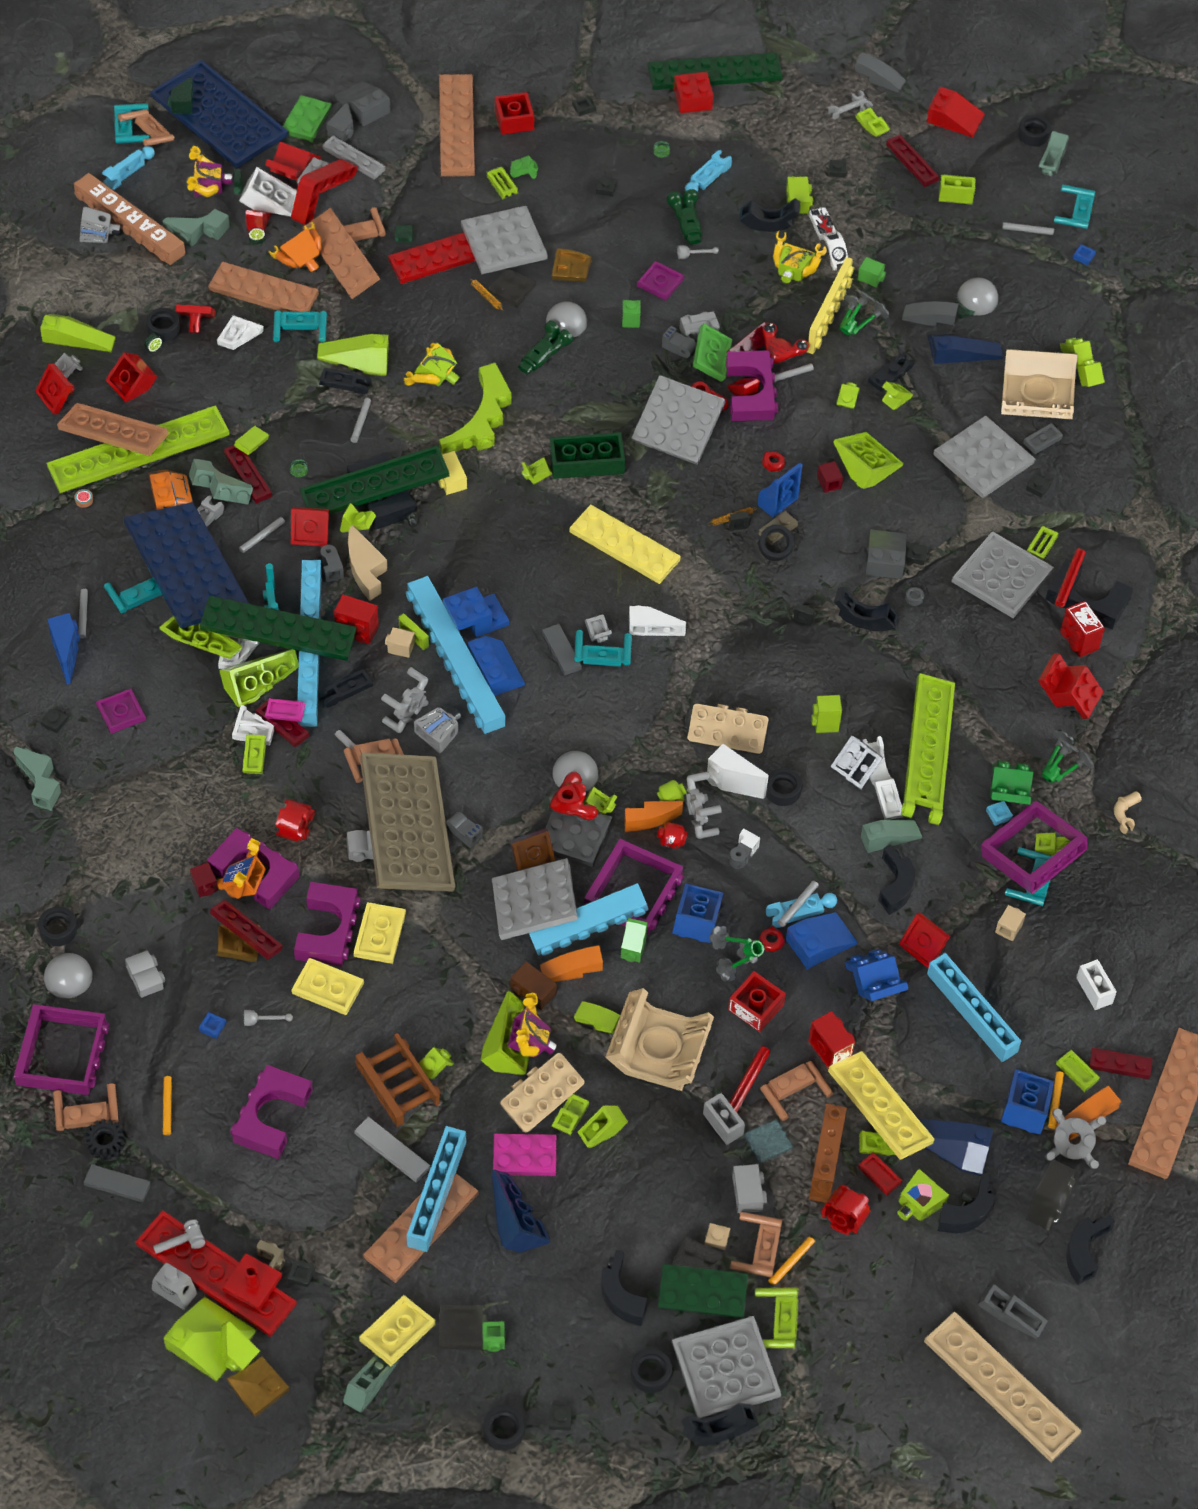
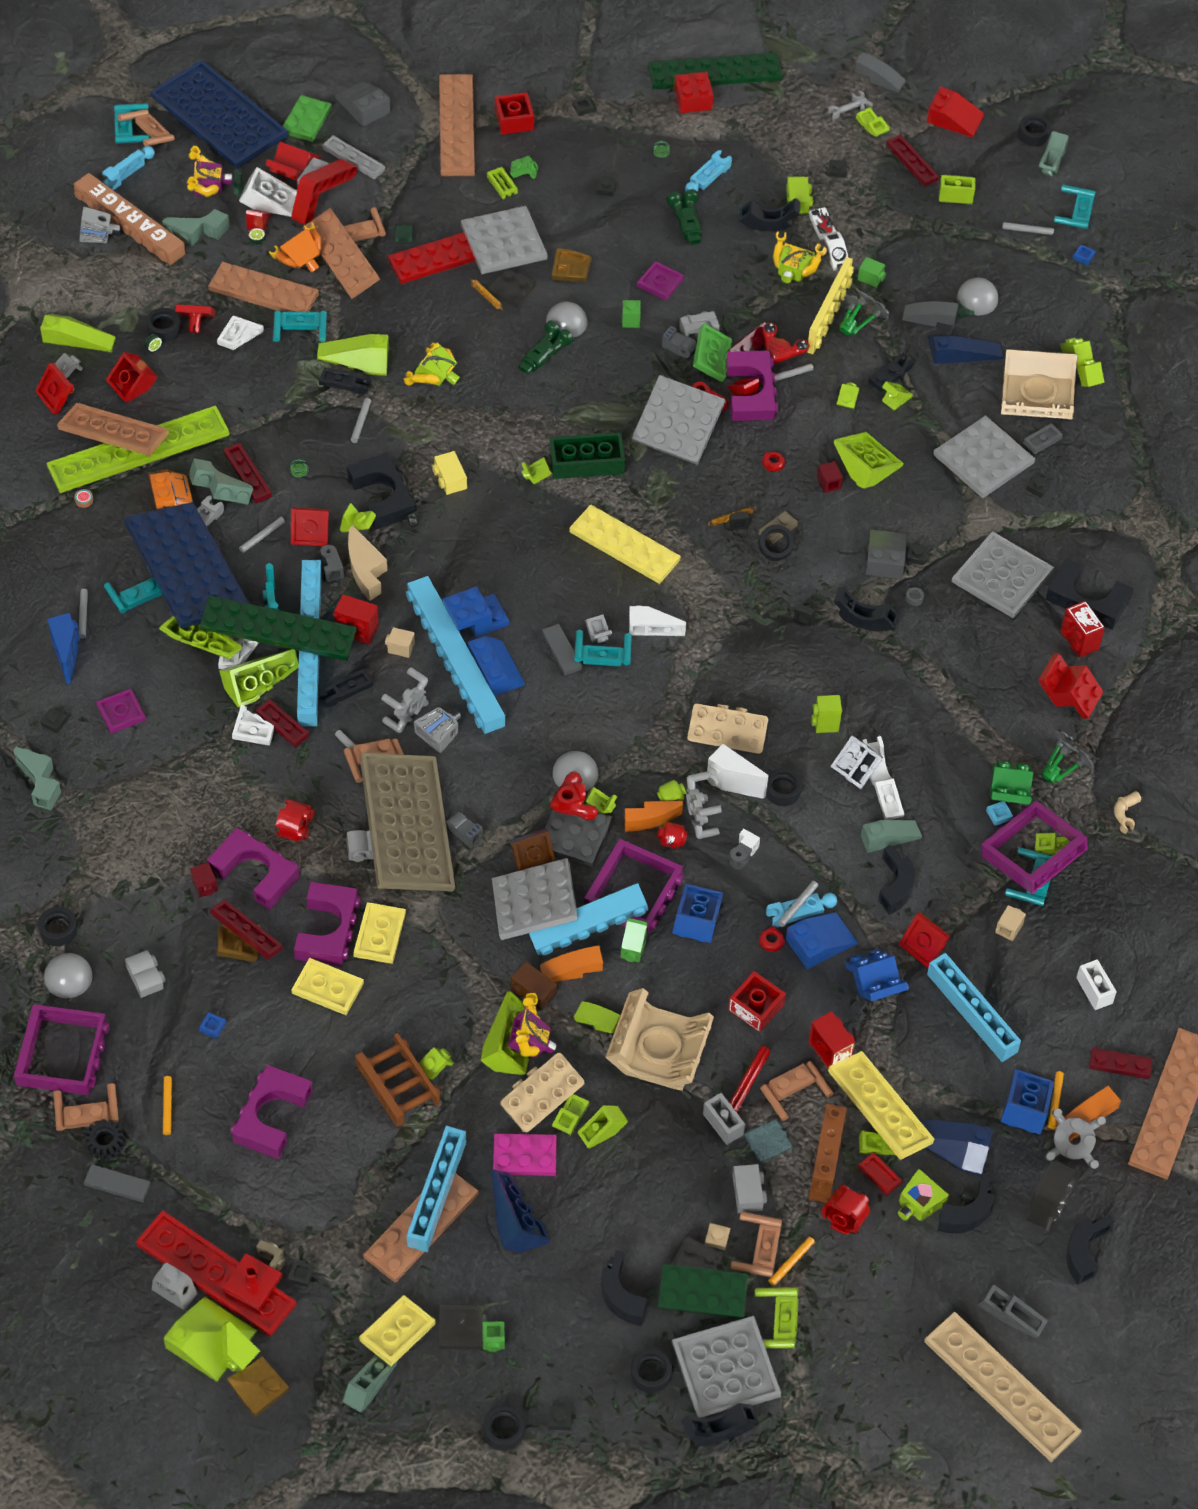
(182, 98): clear green slope -> none
(193, 1235): light grey piece -> none
(243, 876): torso -> none
(251, 440): lime tile -> none
(251, 1017): light grey hinge -> none
(254, 754): lime plate -> none
(285, 710): dark pink tile -> none
(341, 124): dark grey slope -> none
(377, 481): dark green plate -> none
(392, 1149): light grey tile -> none
(421, 637): lime tile -> none
(489, 415): lime arch -> none
(684, 252): light grey hinge -> none
(748, 952): dark grey plant -> none
(781, 492): blue slope -> none
(929, 747): lime hinge -> none
(1037, 553): lime tile -> none
(1070, 577): red axle -> none
(1077, 1070): lime tile -> none

